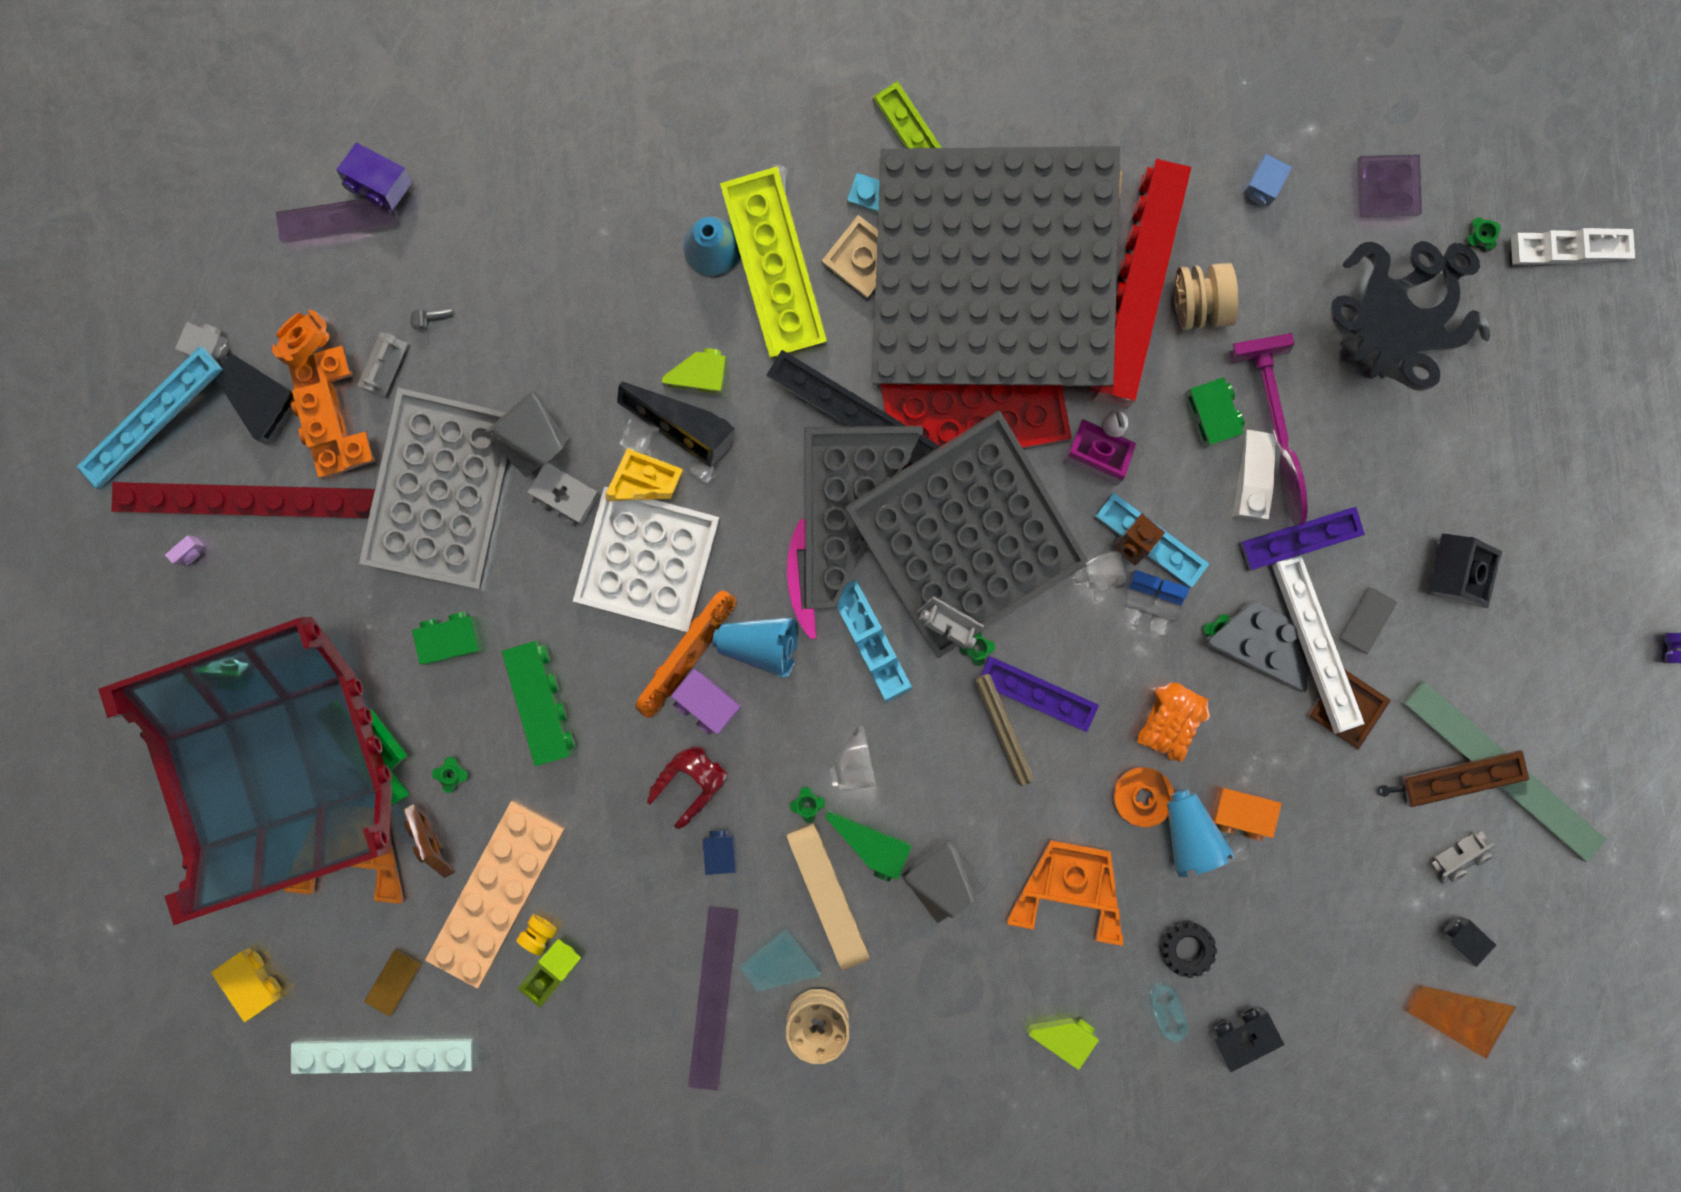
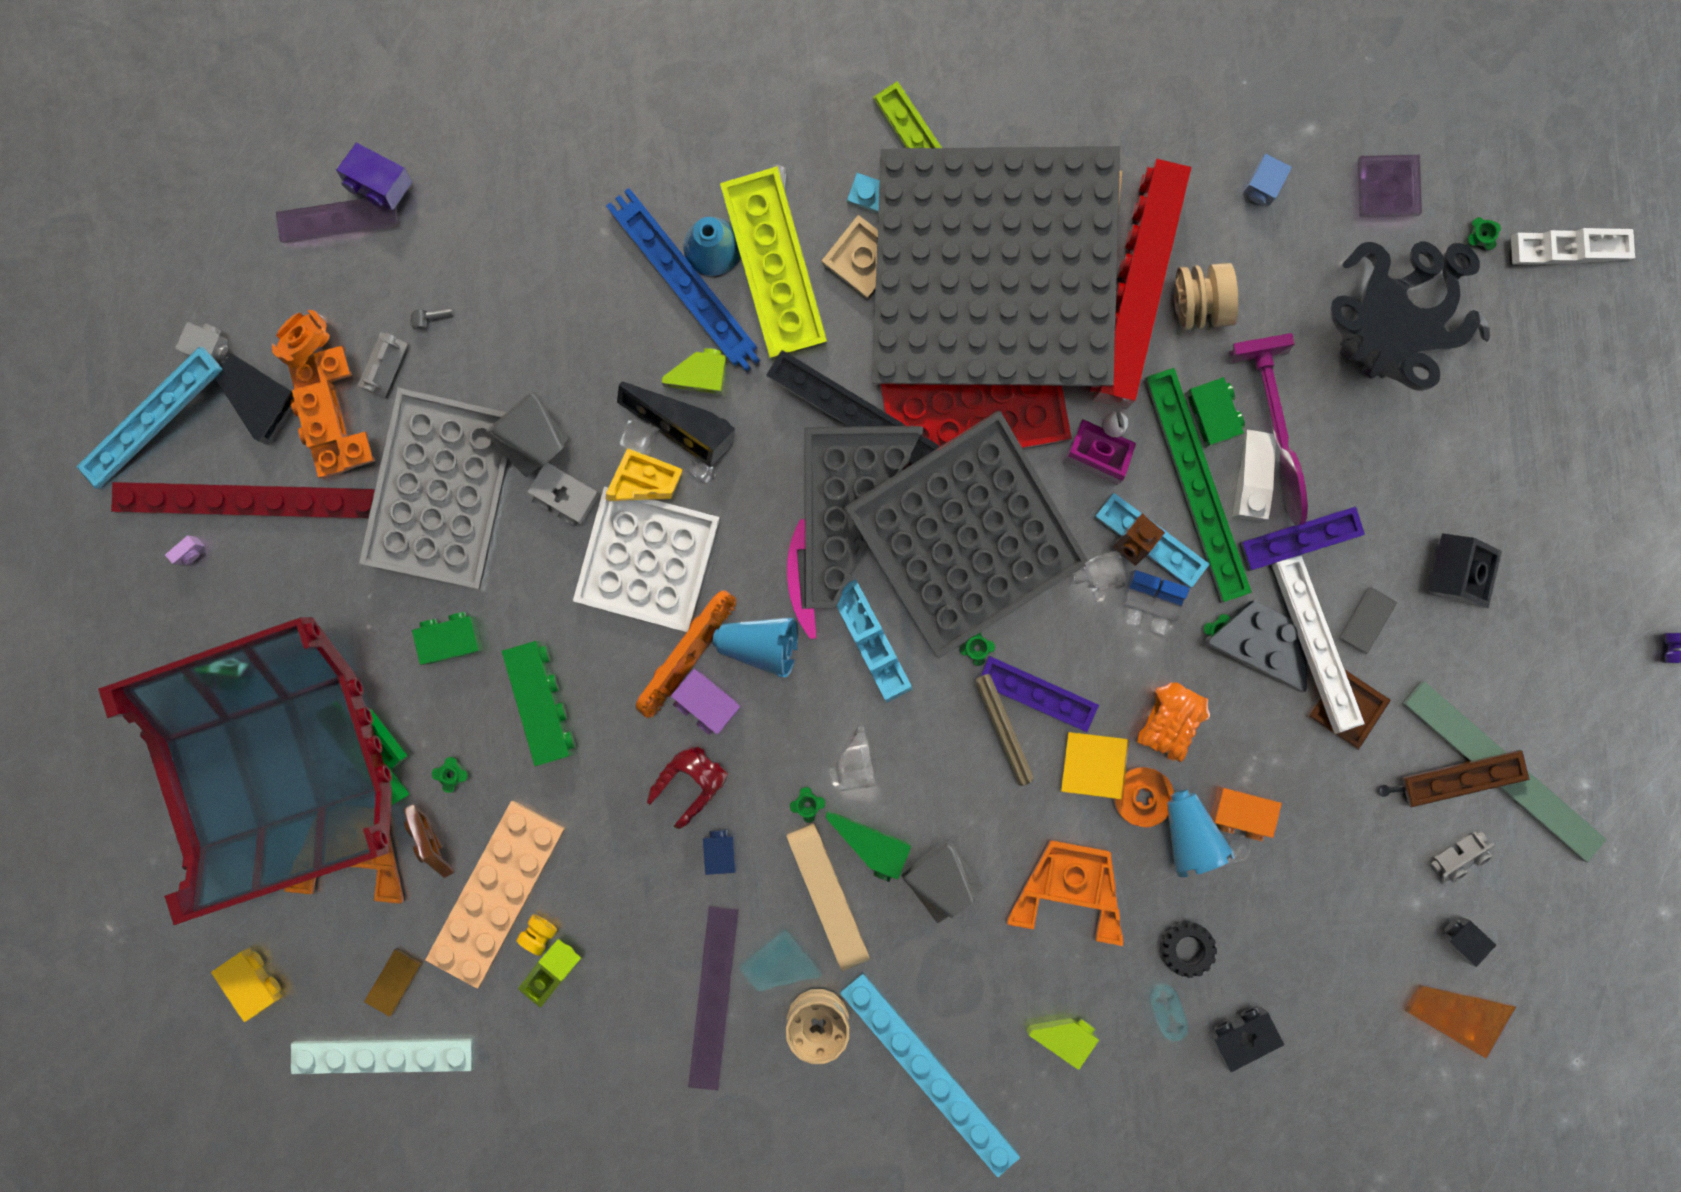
(684, 280): none -> blue hinge
(930, 1074): none -> medium azure plate
(941, 616): light grey hinge -> none
(1095, 765): none -> yellow tile
(1198, 485): none -> green plate

